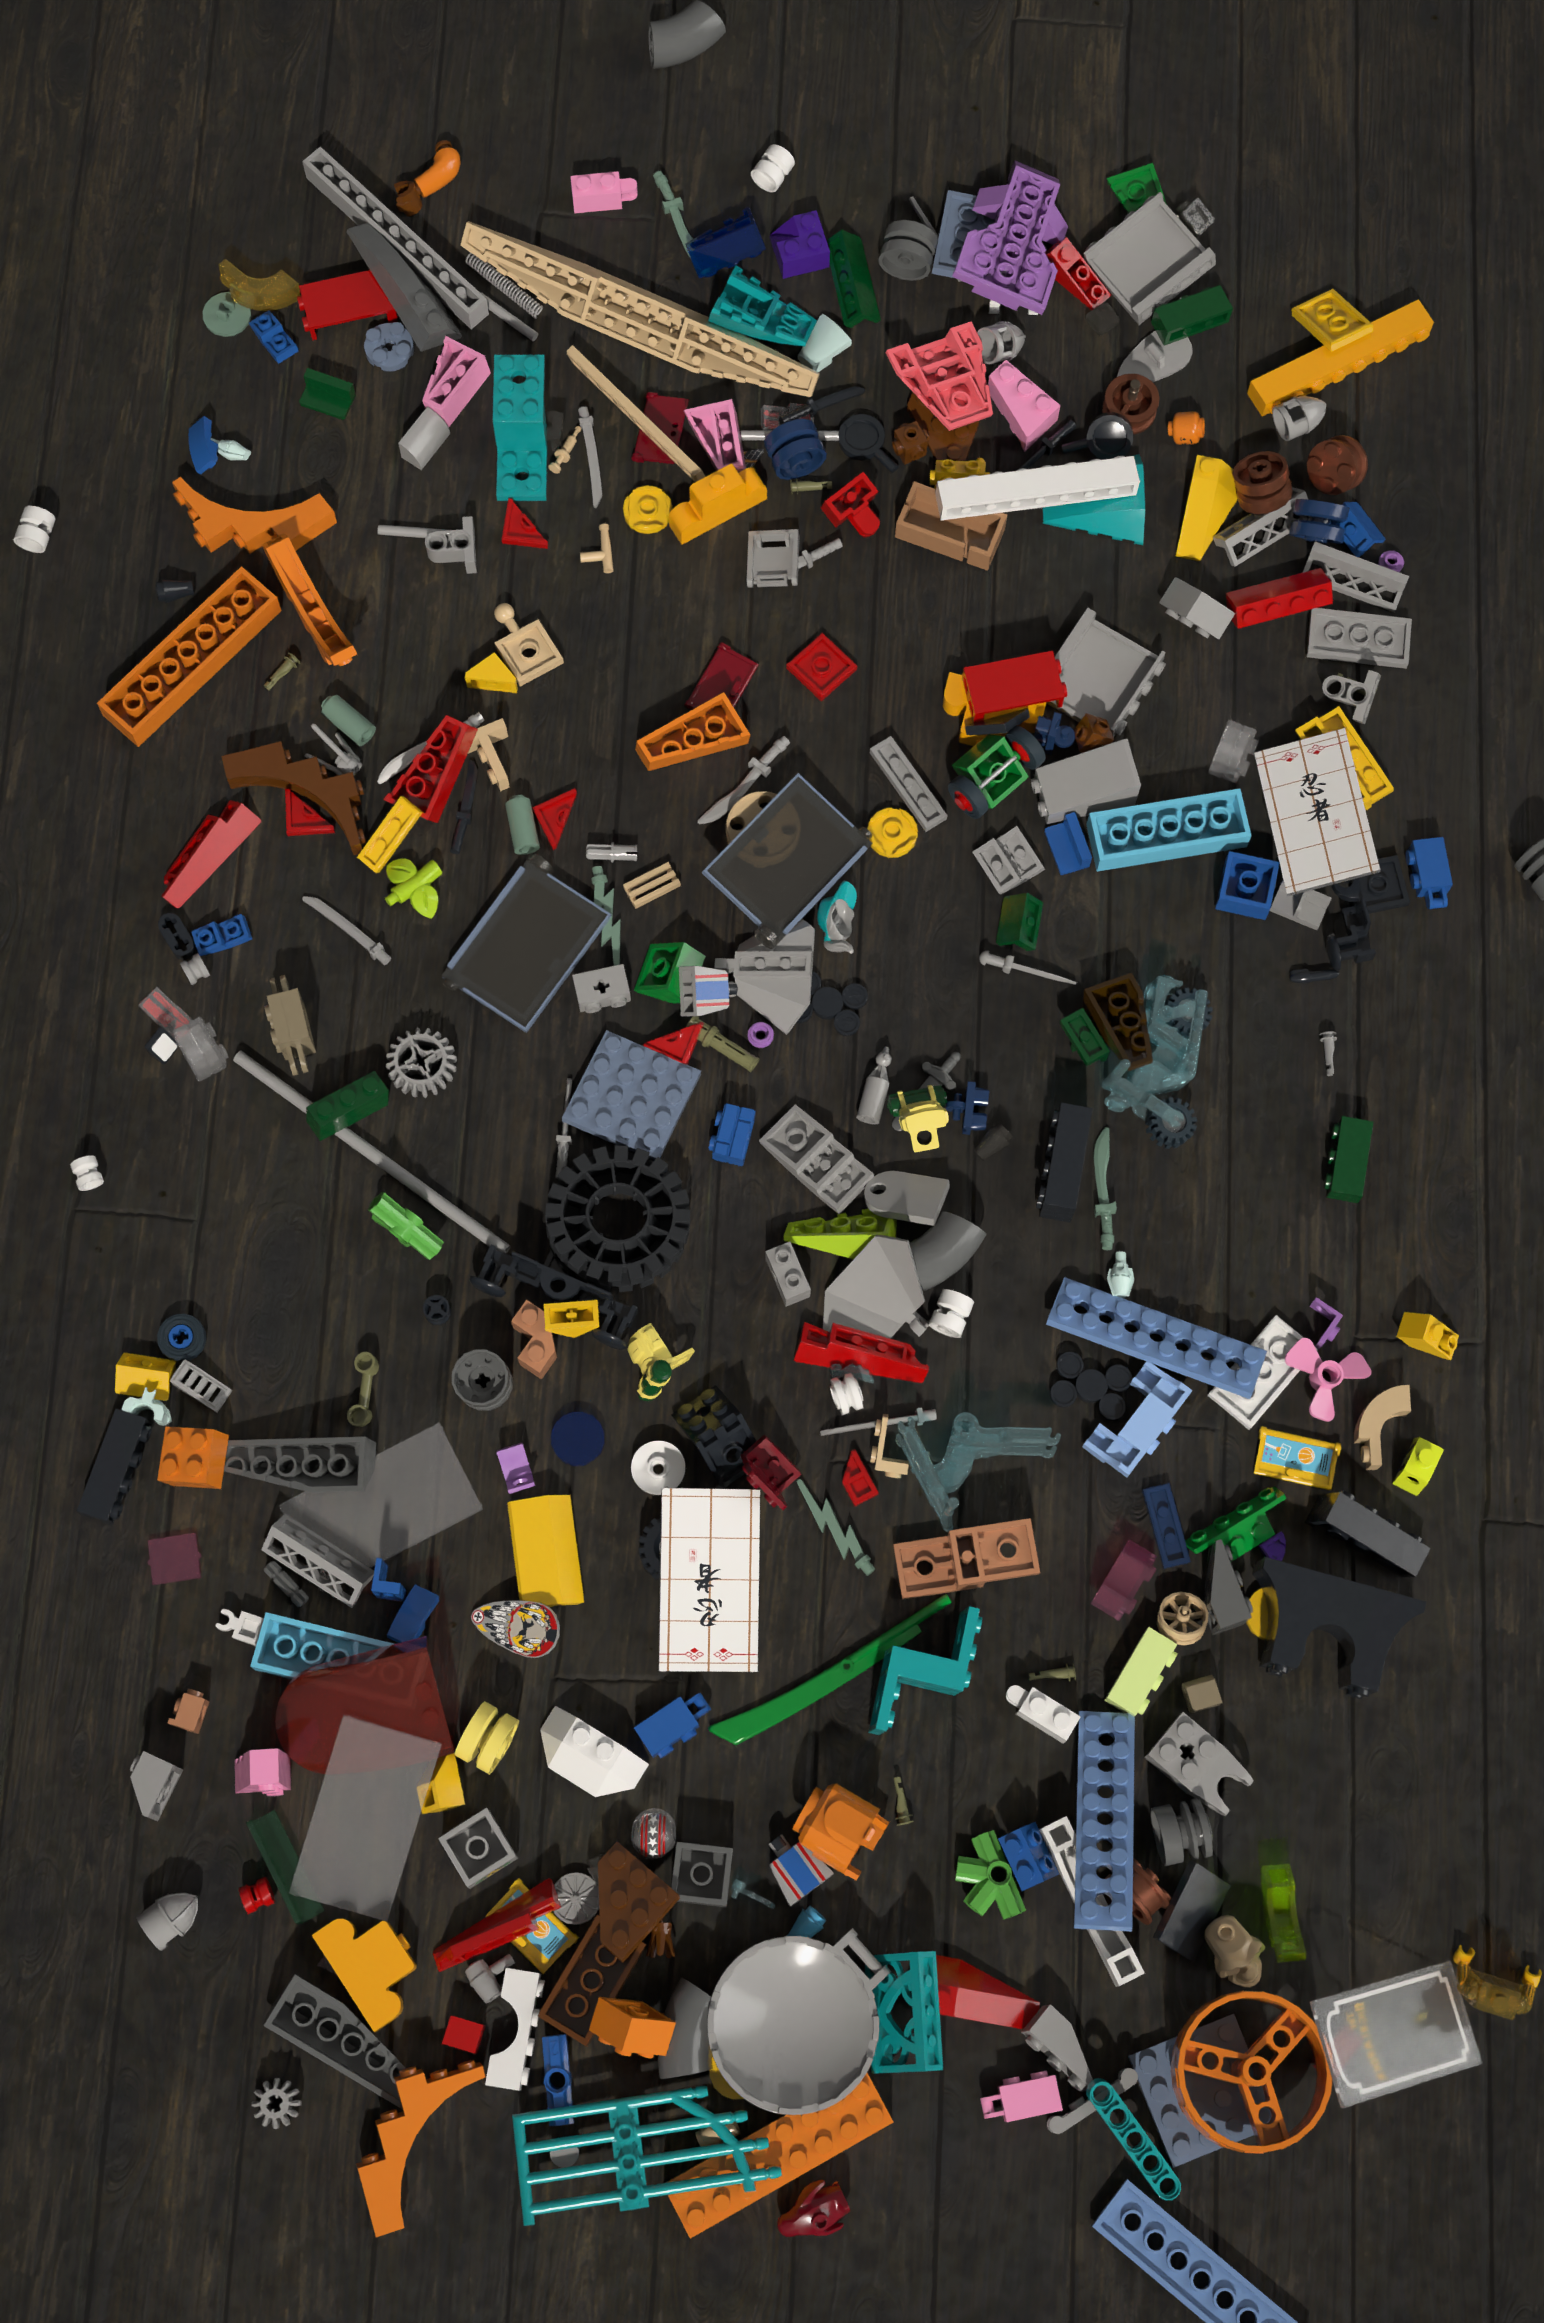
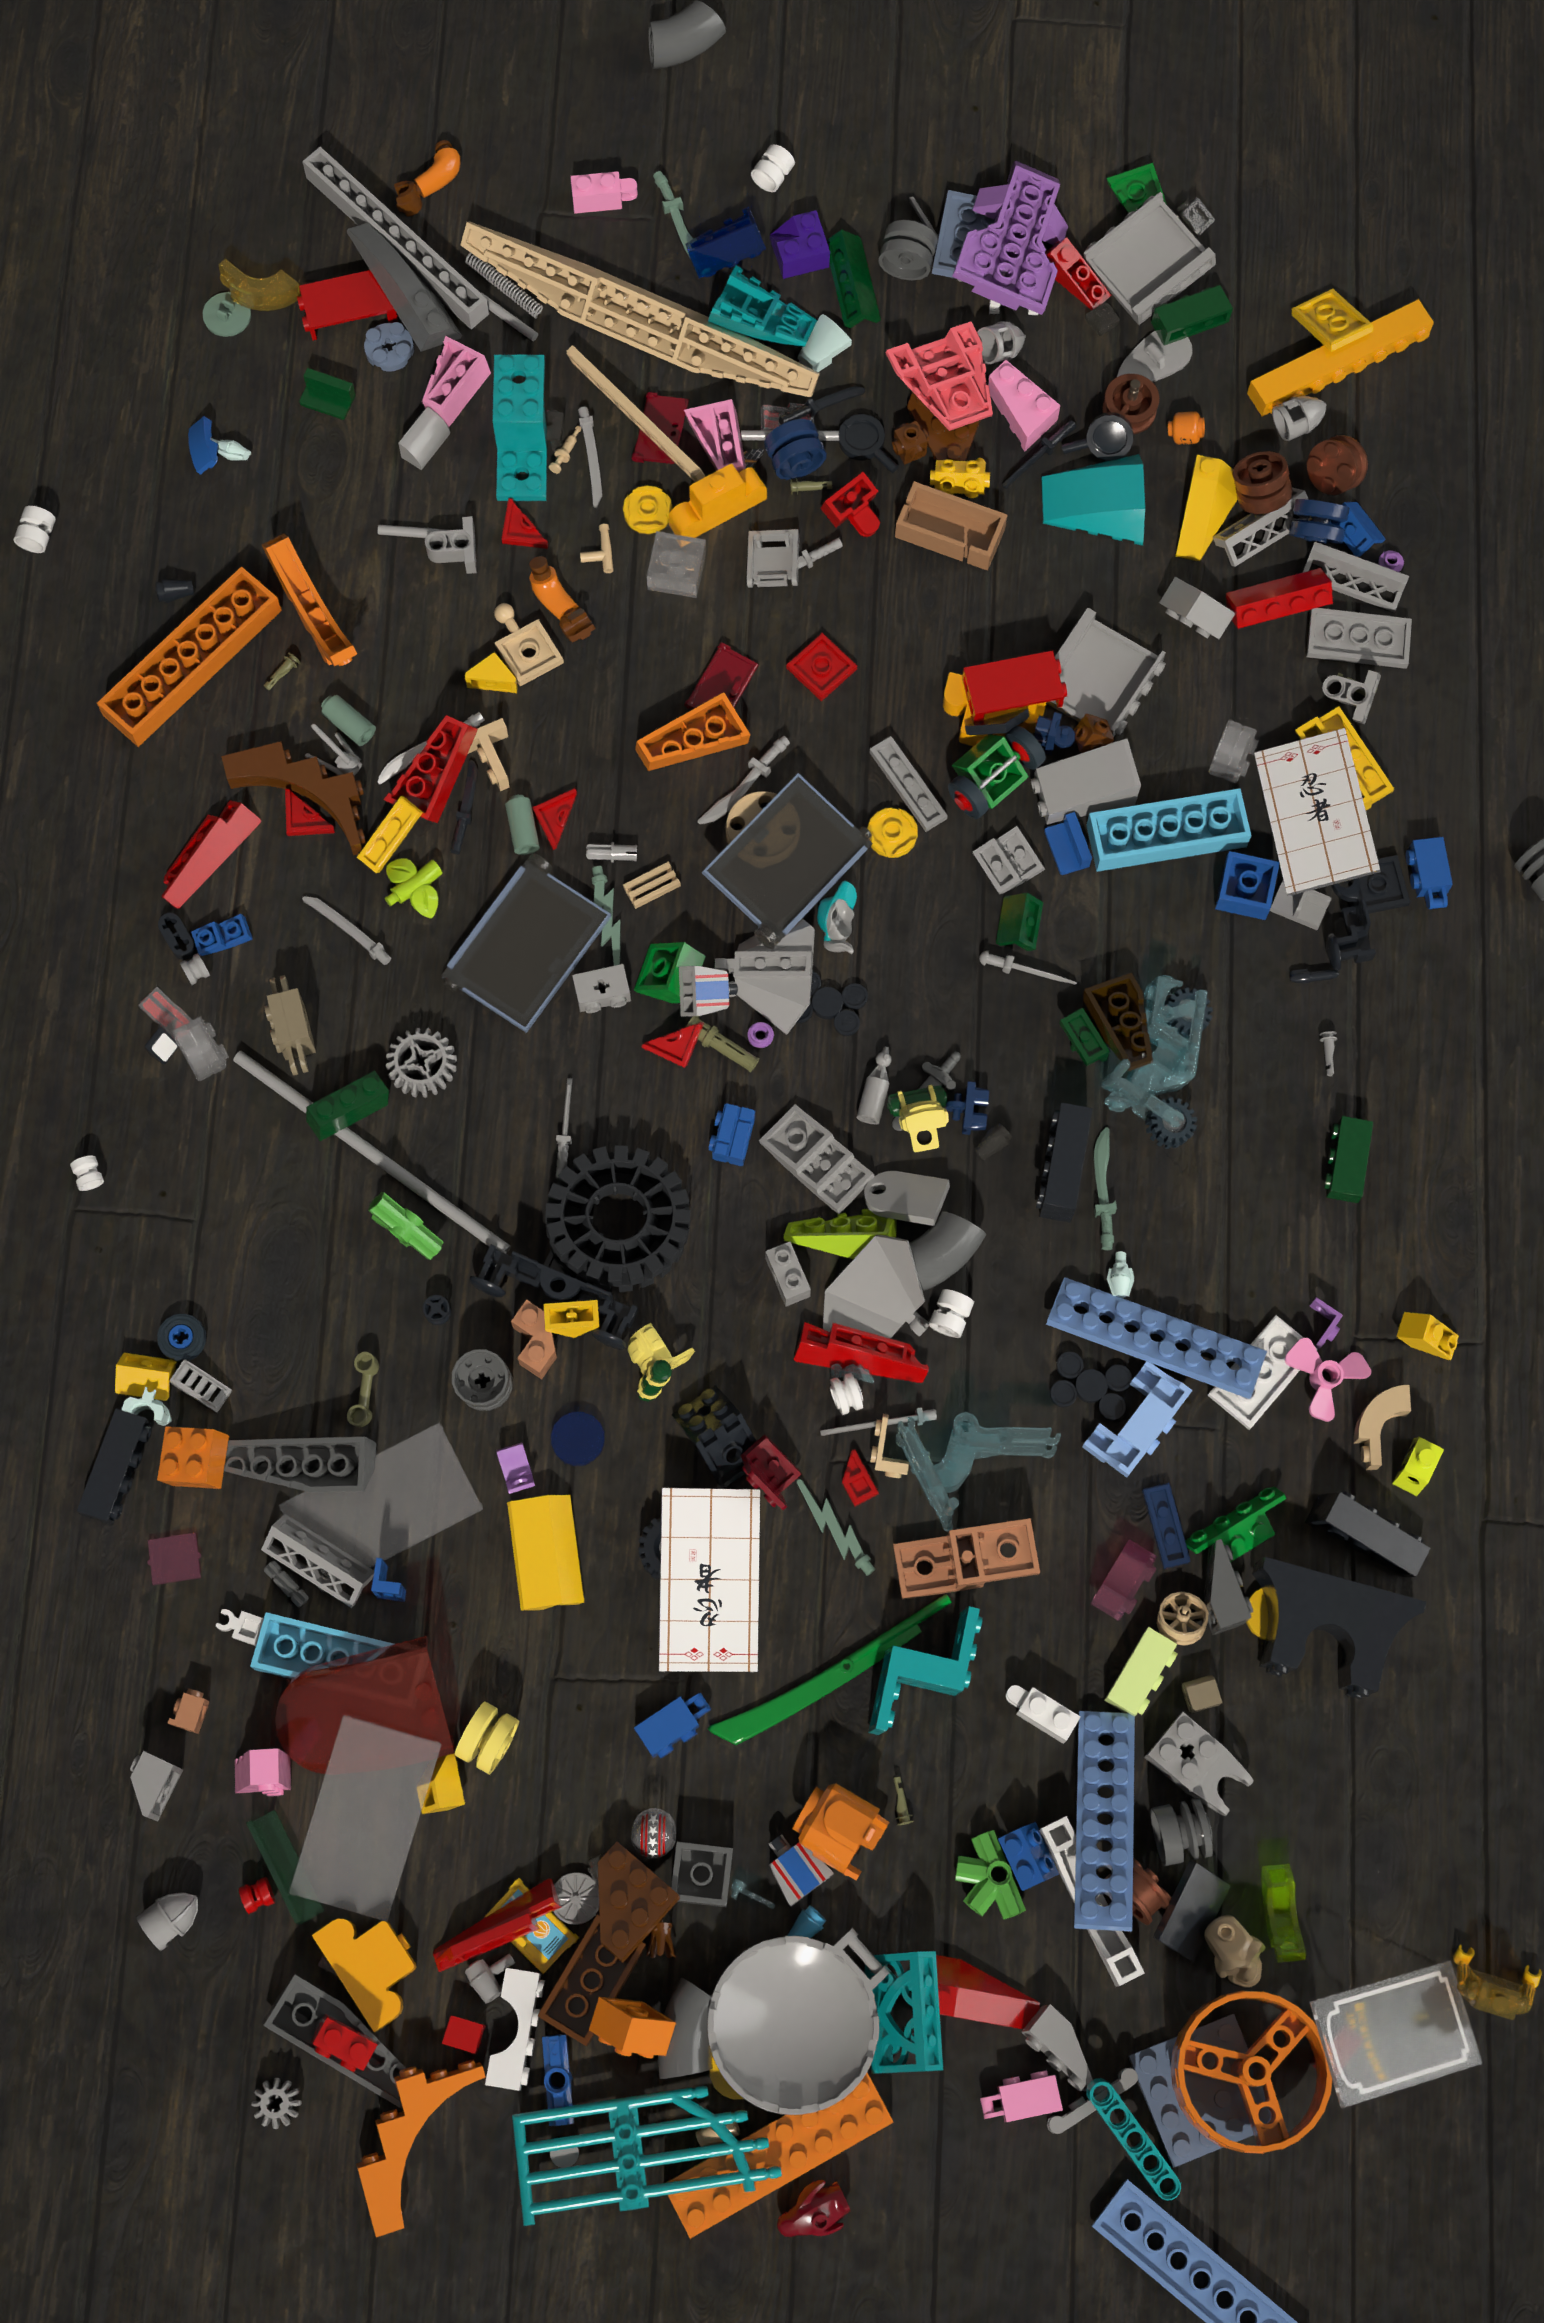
(251, 529): orange arch -> none
(273, 337): blue slope -> none
(343, 2042): none -> red brick
(412, 1615): blue slope -> none
(478, 1848): light grey brick -> none
(519, 1626): shield -> none
(552, 595): none -> piece
(588, 1756): white wedge -> none
(631, 1095): sand blue plate -> none
(655, 1454): white dish -> none
(676, 564): none -> clear brick
(1037, 487): white brick -> none
(1059, 1673): olive piece -> none
(1274, 1547): dark purple tile -> none
(1302, 1458): door -> none

